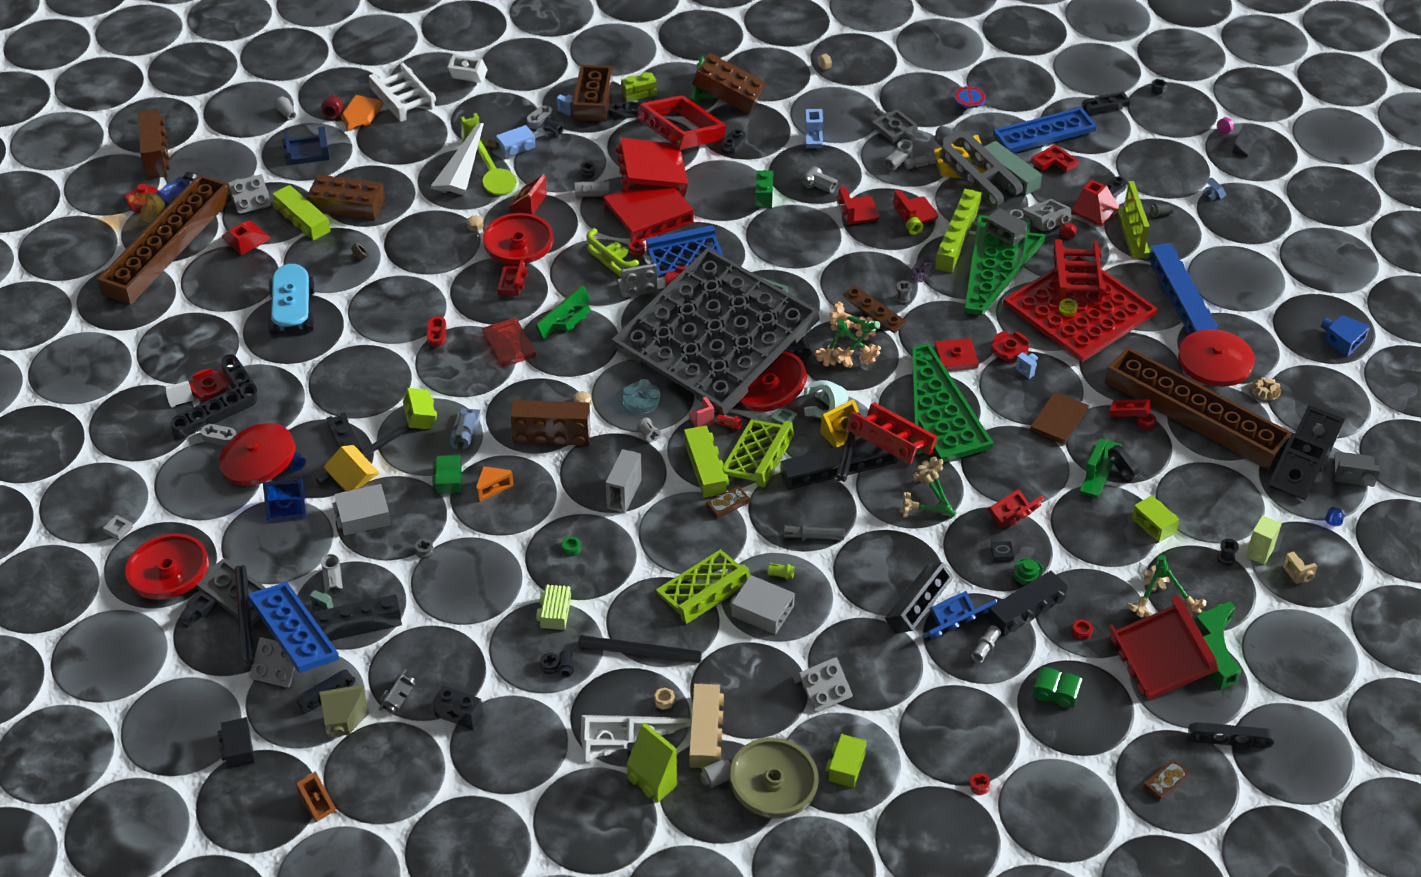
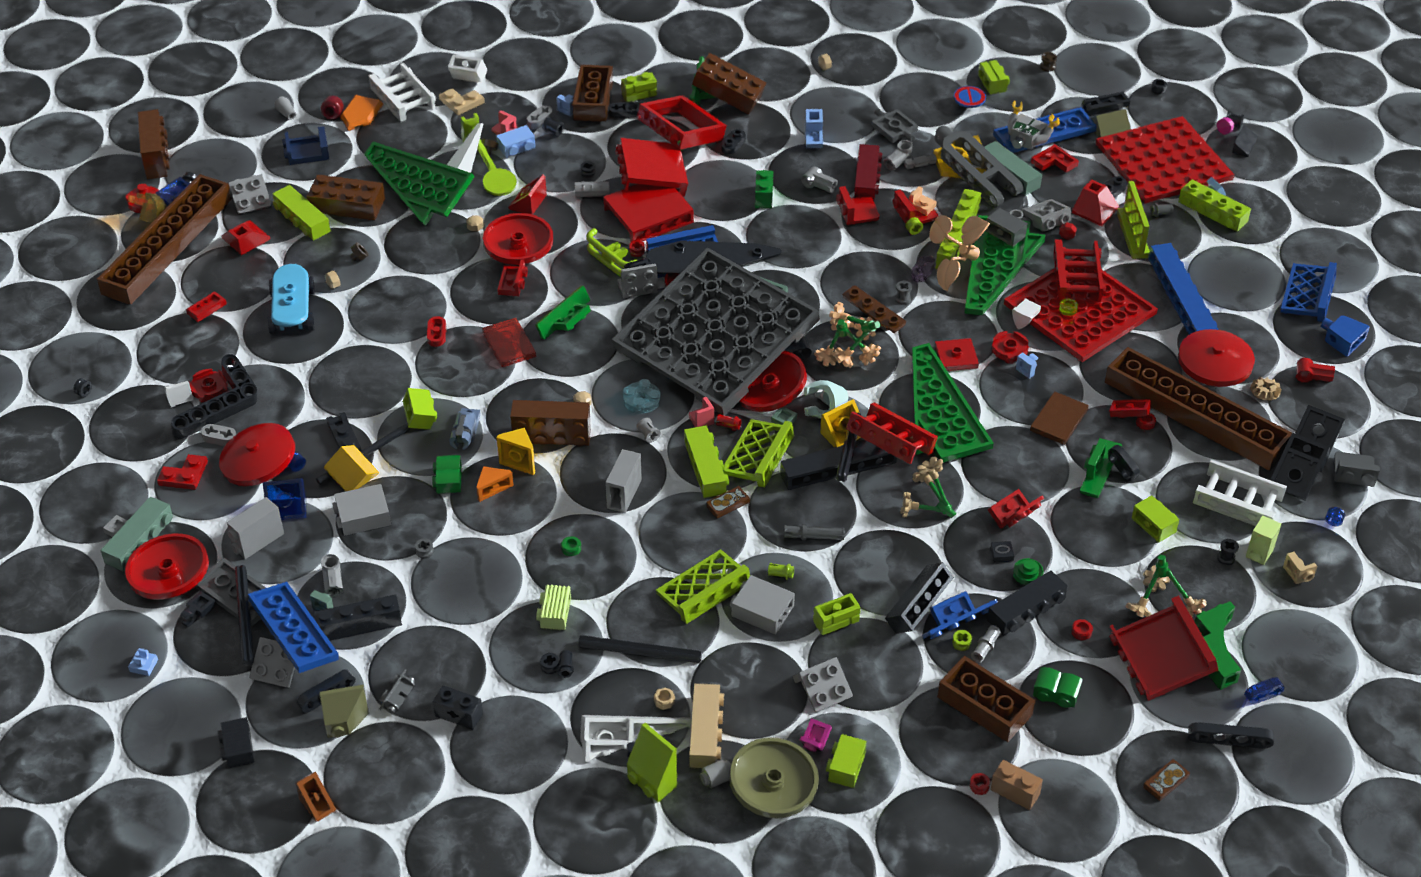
(82, 387): none -> black bush
(140, 528): none -> sand green brick
(143, 662): none -> light blue tile
(185, 477): none -> red plate
(206, 306): none -> red plate
(255, 528): none -> light grey brick
(332, 279): none -> tan tile
(420, 182): none -> green wing
(461, 104): none -> tan plate
(506, 123): none -> coral panel
(516, 451): none -> yellow slope
(677, 256): none -> black wing
(815, 735): none -> dark pink bracket
(836, 614): none -> lime brick
(867, 171): none -> dark red brick
(920, 202): none -> light nougat bracket
(961, 635): none -> lime bush
(972, 230): none -> light nougat plant
(986, 698): none -> reddish brown brick
(993, 77): none -> lime brick
(1016, 784): none -> medium nougat brick
(1025, 313): none -> white tile
(1029, 131): none -> light grey torso
(1048, 61): none -> dark brown wheel
(1111, 123): none -> olive slope
(1163, 158): none -> red plate
(1214, 205): none -> lime brick
(1234, 507): none -> white fence
(1237, 119): none -> black bush
(1264, 690): none -> clear blue beam
(1307, 370): none -> red piece
(1322, 291): none -> blue fence

